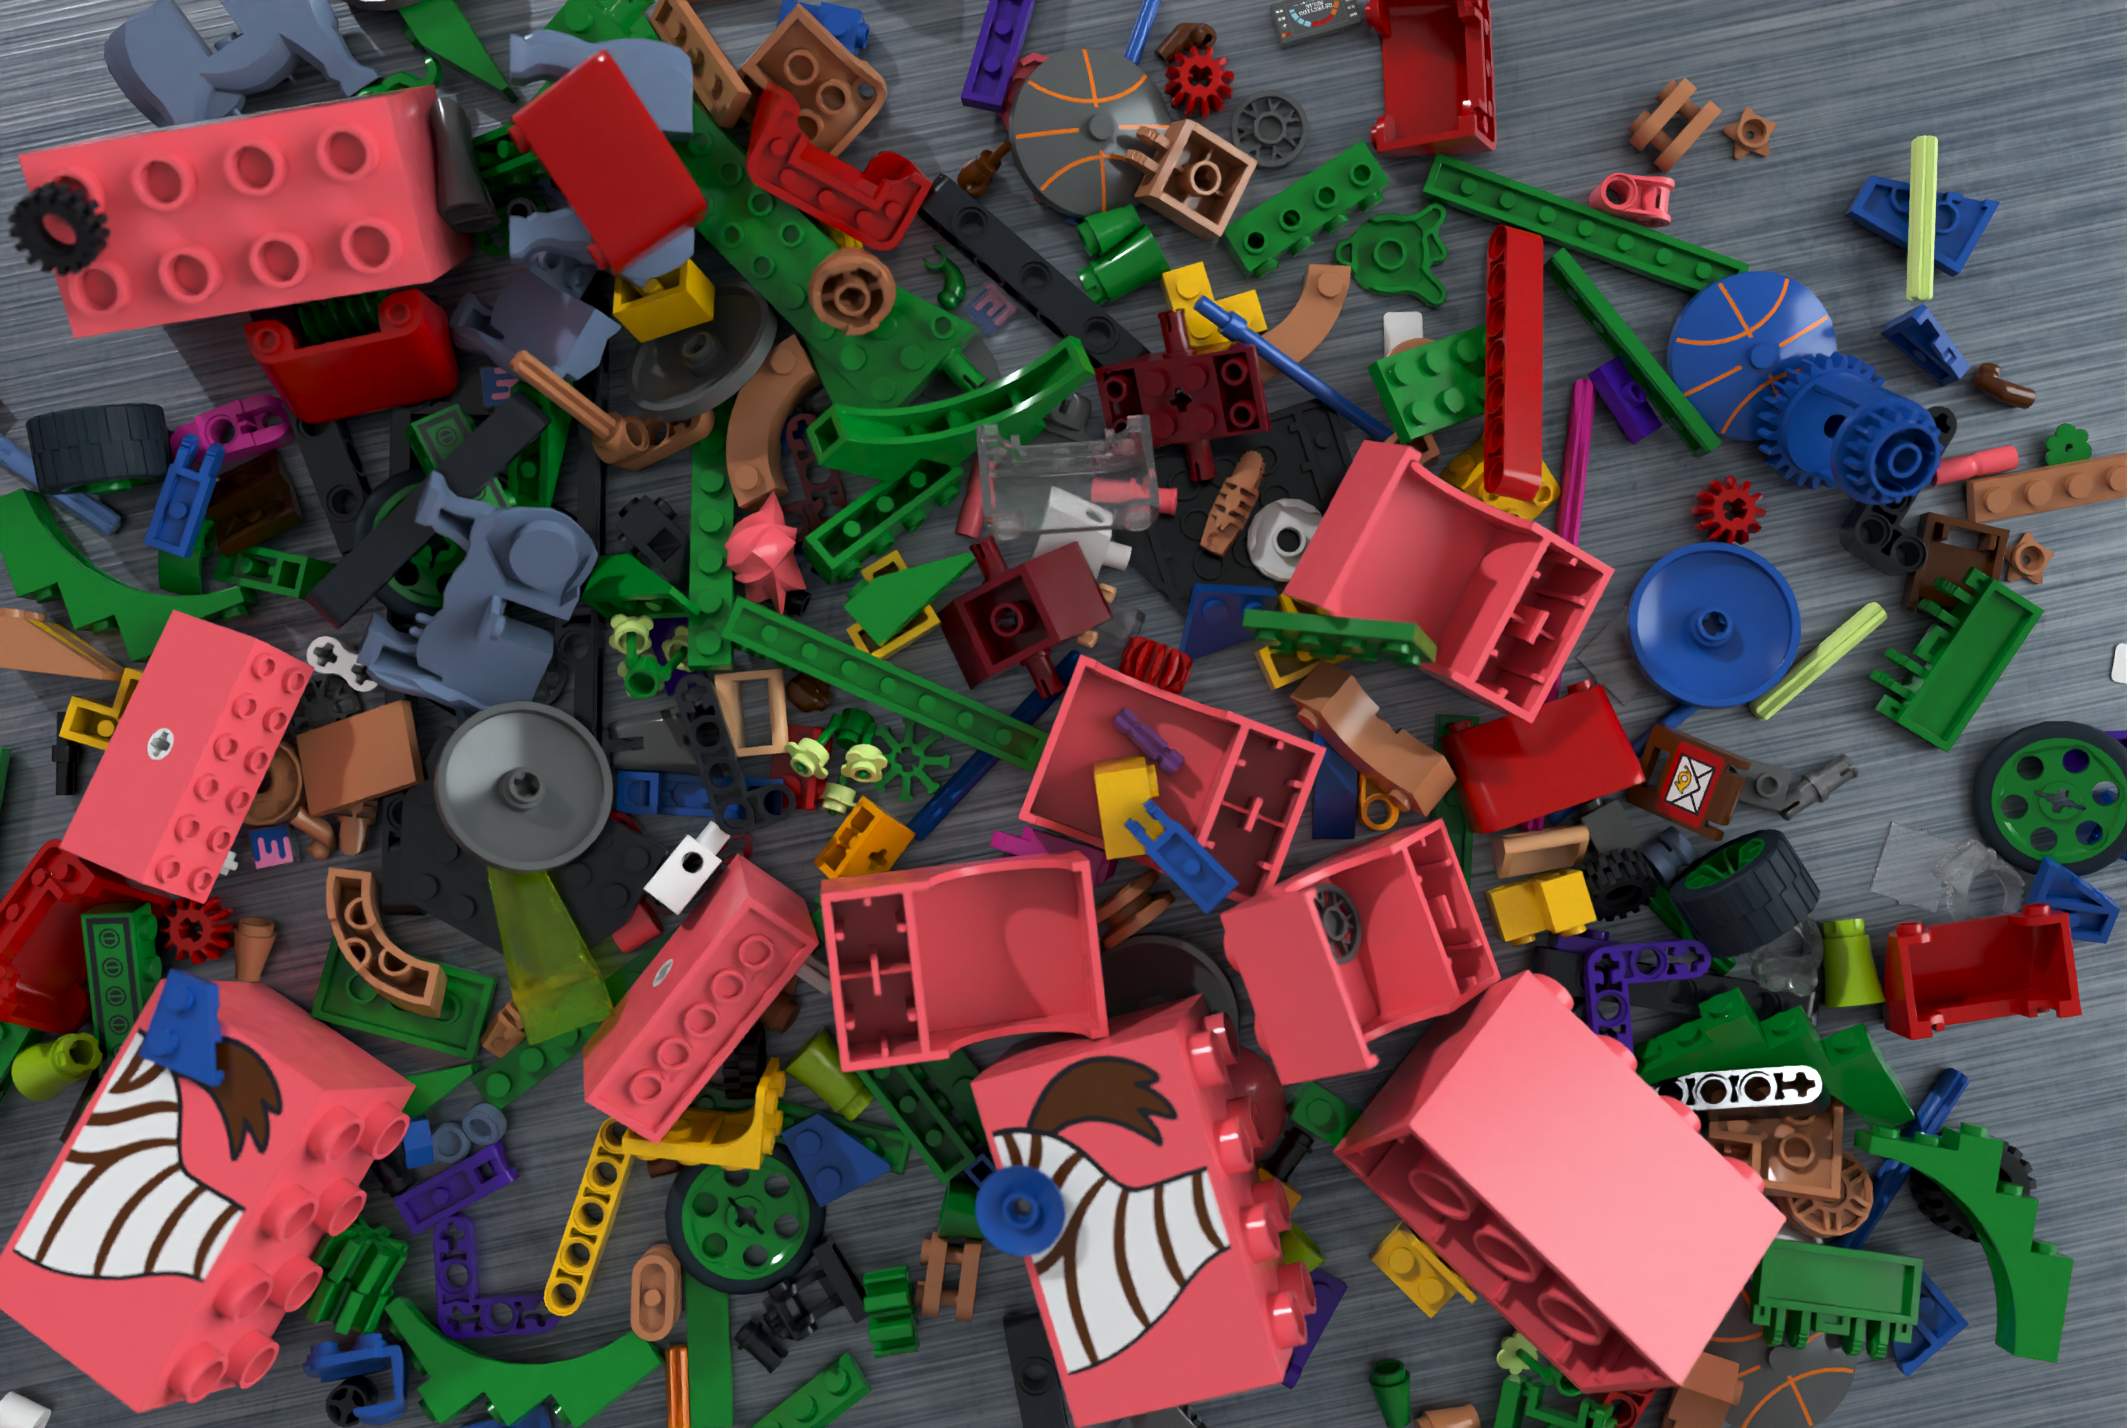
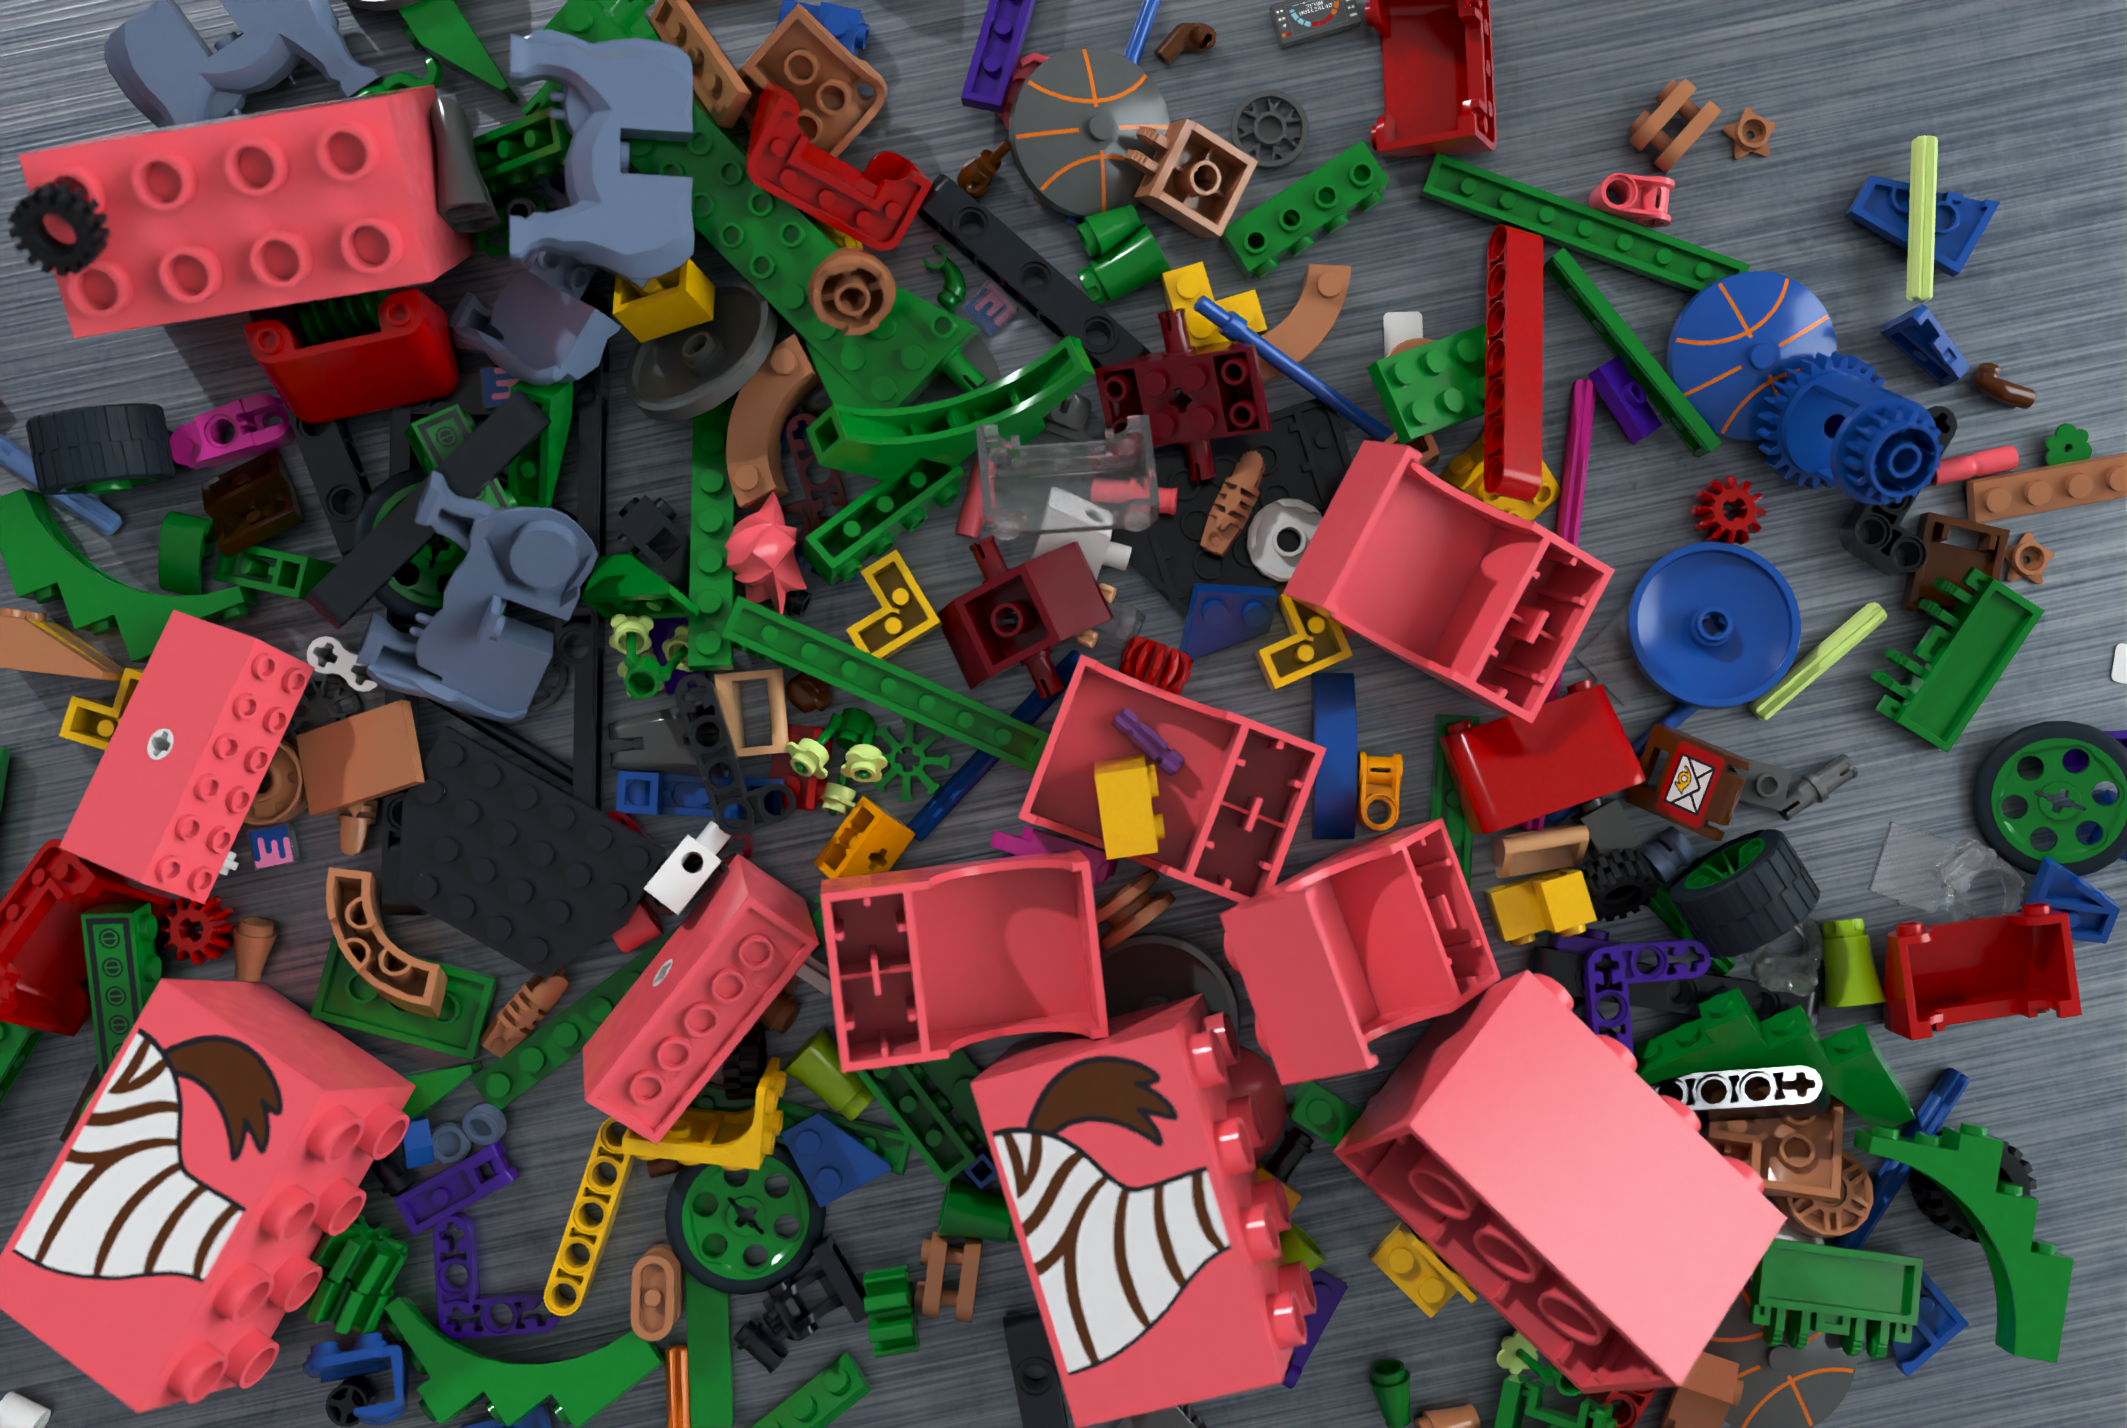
(49, 1068): lime plant -> none
(65, 755): black bar -> none
(184, 498): blue hinge -> none
(186, 1028): blue wing -> none
(317, 828): nougat arm -> none
(523, 787): dark grey dish -> none
(544, 955): clear neon green plate -> none
(610, 163): red windscreen -> none
(612, 435): nougat axle -> none
(677, 438): nougat beam -> none
(898, 597): green slope -> none
(1008, 1226): blue dish -> none
(1185, 860): blue hinge -> none
(1199, 68): red gear -> none
(1332, 636): green plate -> none
(1336, 923): dark grey wheel -> none
(1394, 761): nougat brick -> none
(1395, 255): green tile -> none

